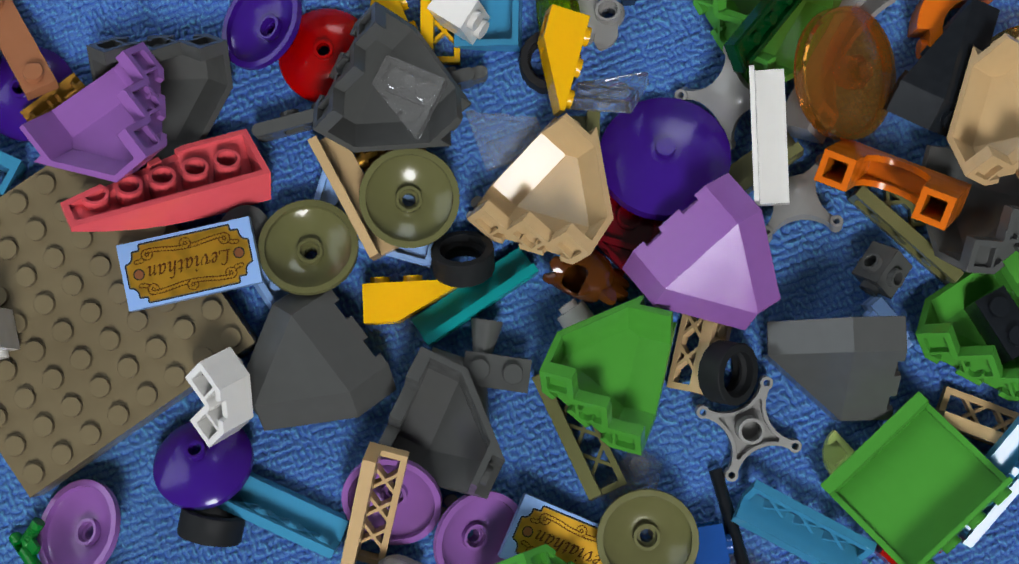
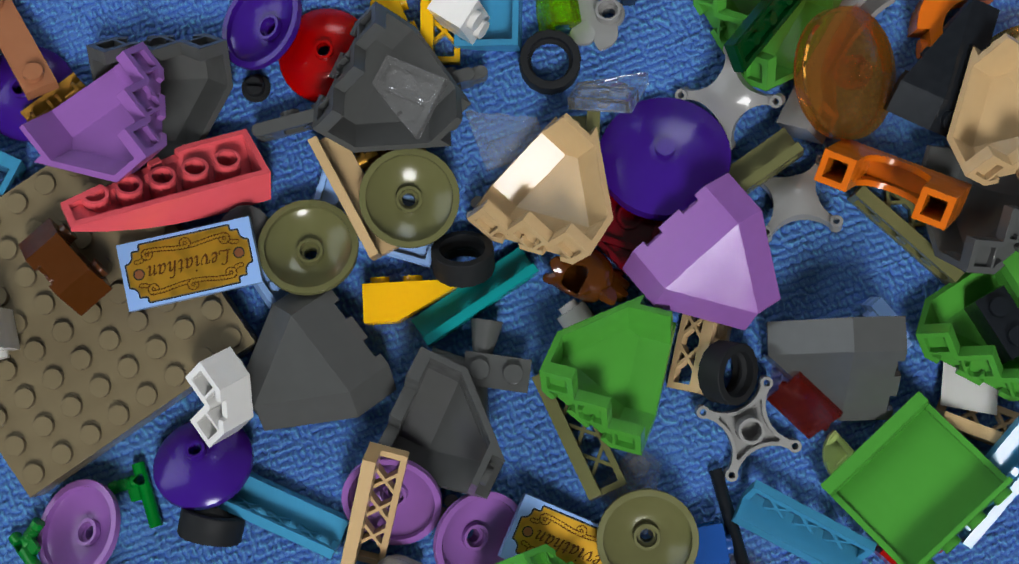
(71, 274): none -> reddish brown brick
(139, 491): none -> green hose
(256, 88): none -> black piece
(559, 49): yellow slope -> none
(769, 137): white panel -> none
(804, 405): none -> clear red piece
(881, 270): dark grey brick -> none
(966, 395): none -> white sticker

